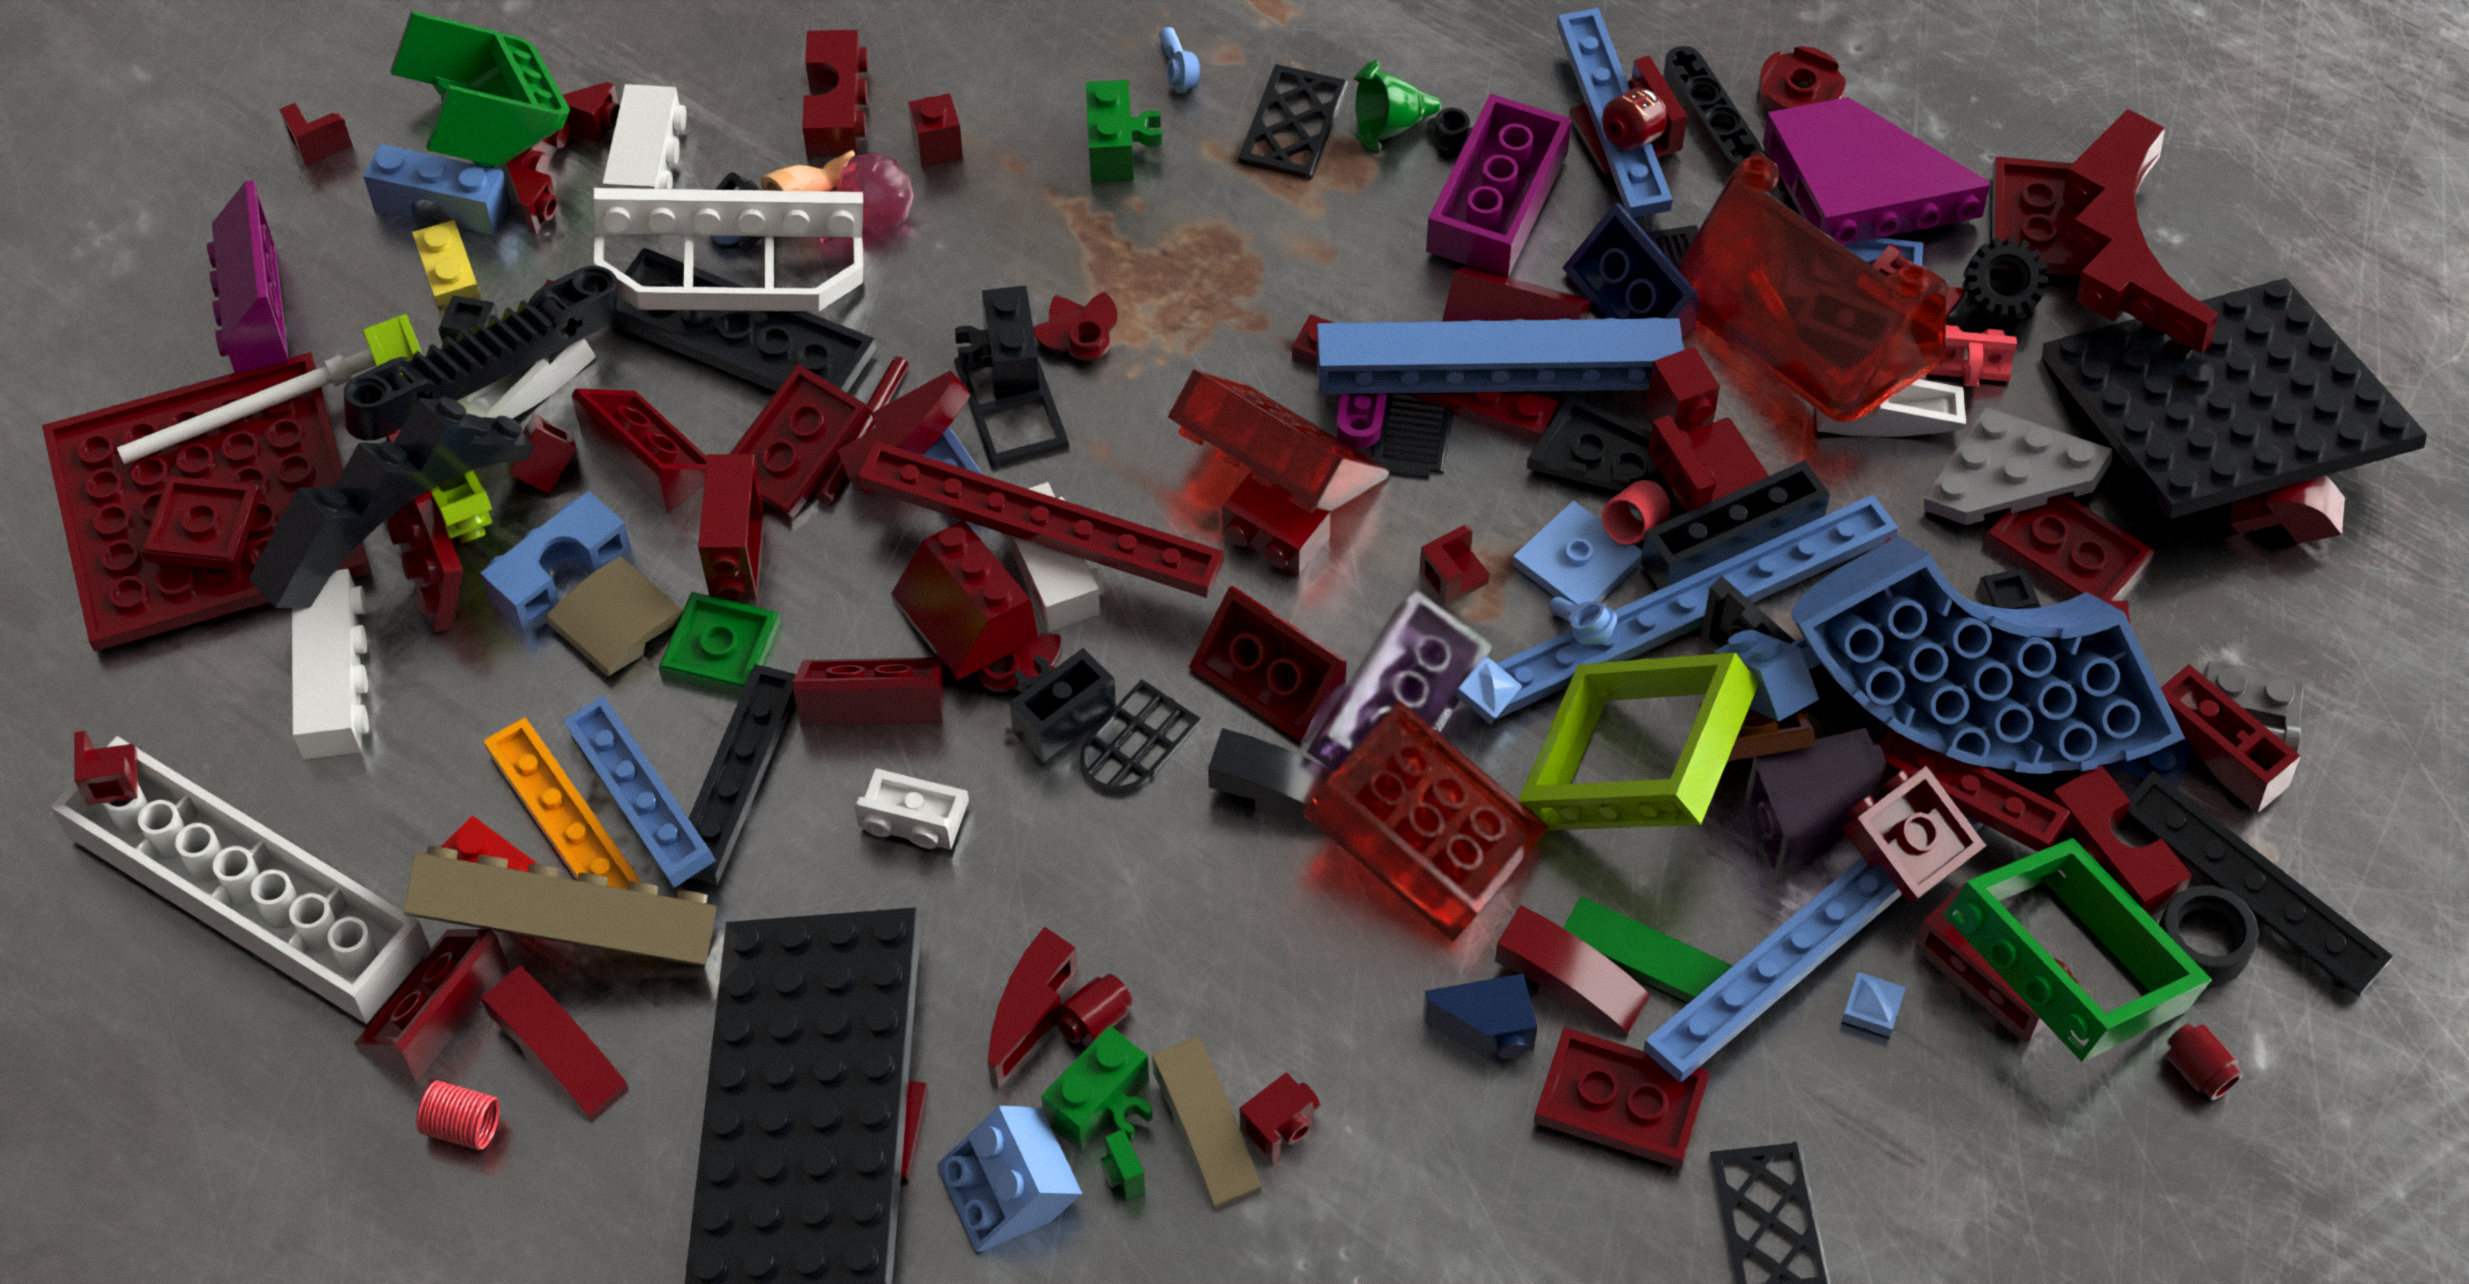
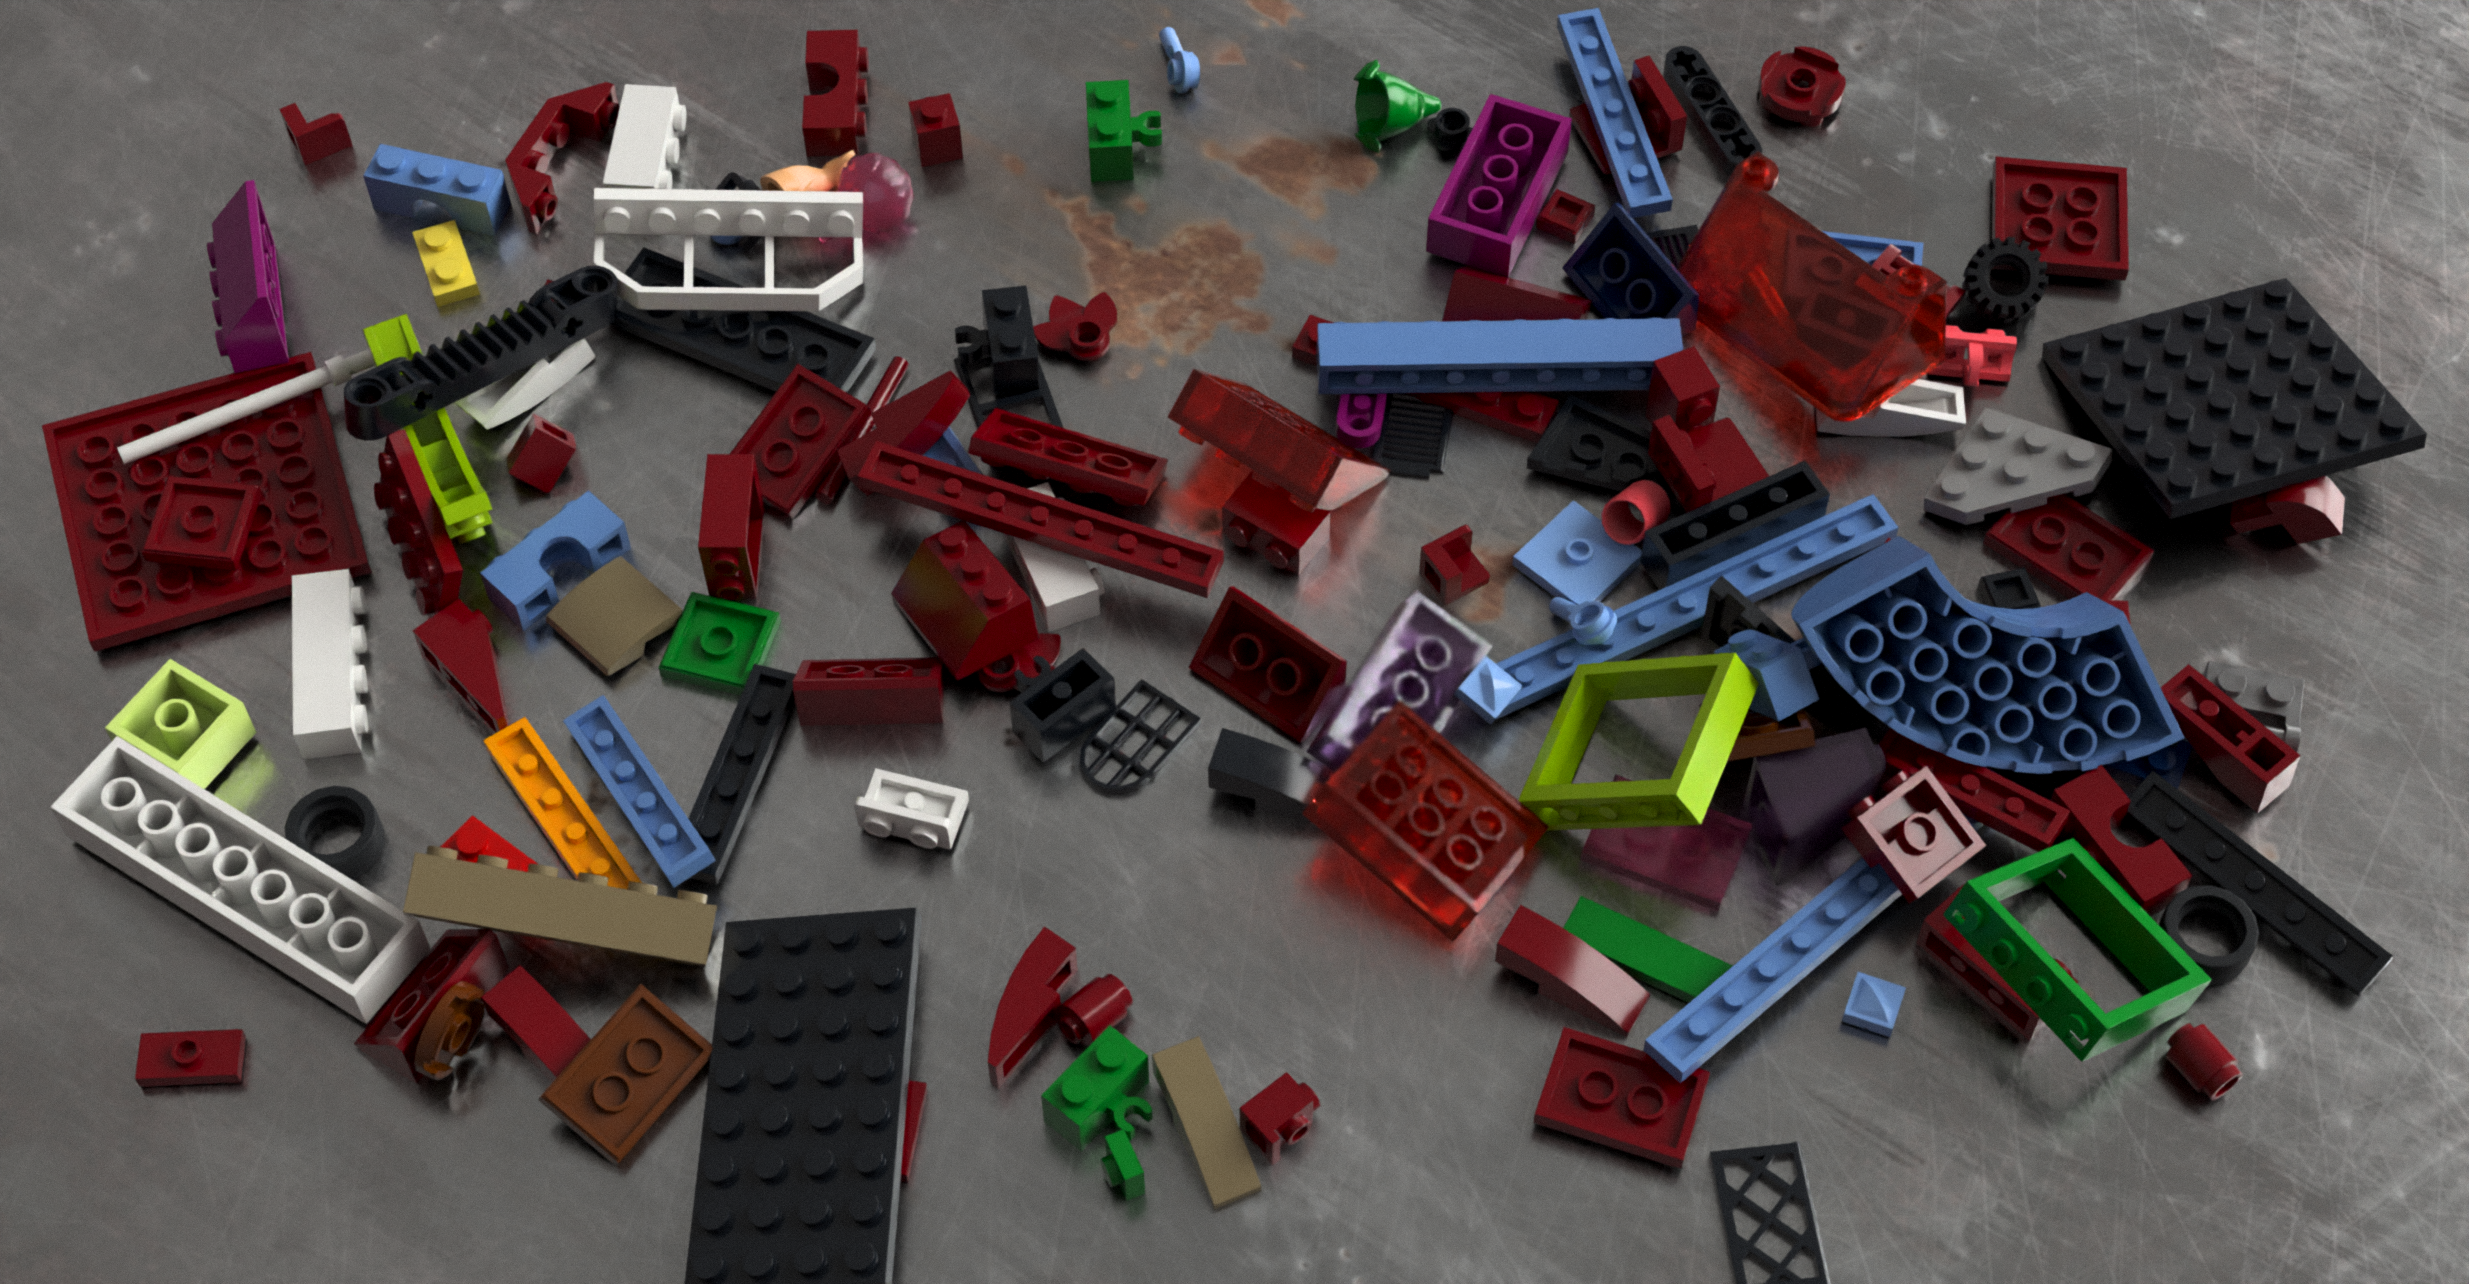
(105, 772): dark red panel -> none
(184, 723): none -> yellowish green brick
(190, 1057): none -> dark red plate
(333, 802): none -> black tyre
(377, 482): black arch -> none
(450, 1030): none -> reddish brown tile
(458, 1115): coral piece -> none
(463, 314): black tile -> none
(463, 655): none -> dark red slope
(490, 87): green windscreen -> none
(627, 1075): none -> reddish brown tile
(641, 444): dark red slope -> none
(1008, 1176): light blue slope -> none
(1068, 456): none -> dark red plate
(1279, 159): black window -> none
(1485, 1015): dark blue slope -> none
(1565, 216): none -> dark red tile
(1634, 119): dark red head -> none
(1680, 860): none -> clear pink tile
(1866, 175): magenta slope -> none
(2107, 233): dark red arch -> none

